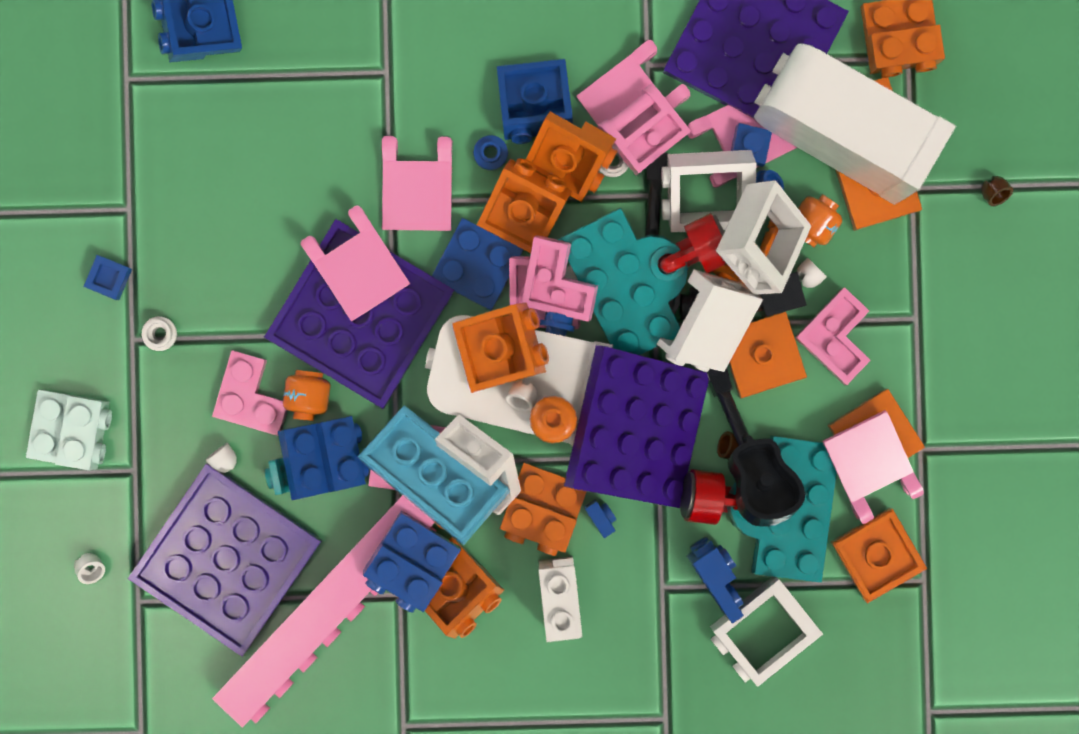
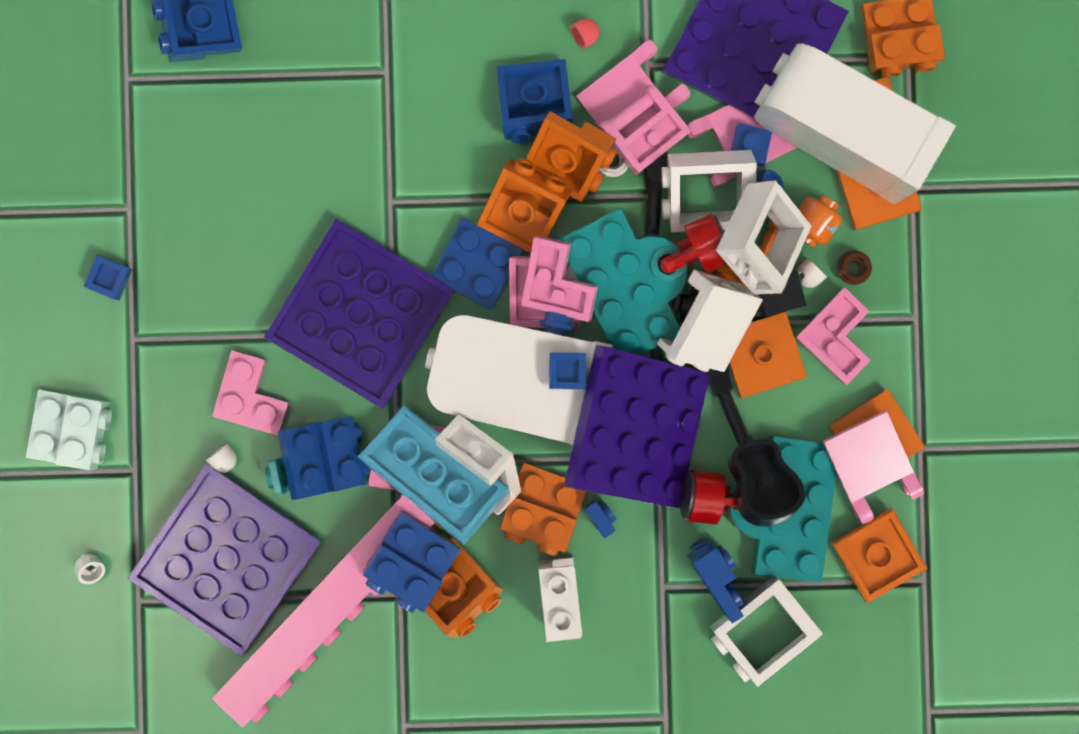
(150, 328): white plate -> none
(306, 394): orange head -> none
(360, 269): bright pink flag -> none
(417, 192): bright pink flag -> none
(490, 163): blue plate -> none
(500, 346): orange plate -> none
(522, 396): white hinge -> none
(553, 419): orange head -> none
(567, 371): none -> blue plate
(585, 32): none -> coral hinge
(726, 445): reddish brown hinge -> none
(863, 262): none -> reddish brown plate
(996, 191): reddish brown hinge -> none

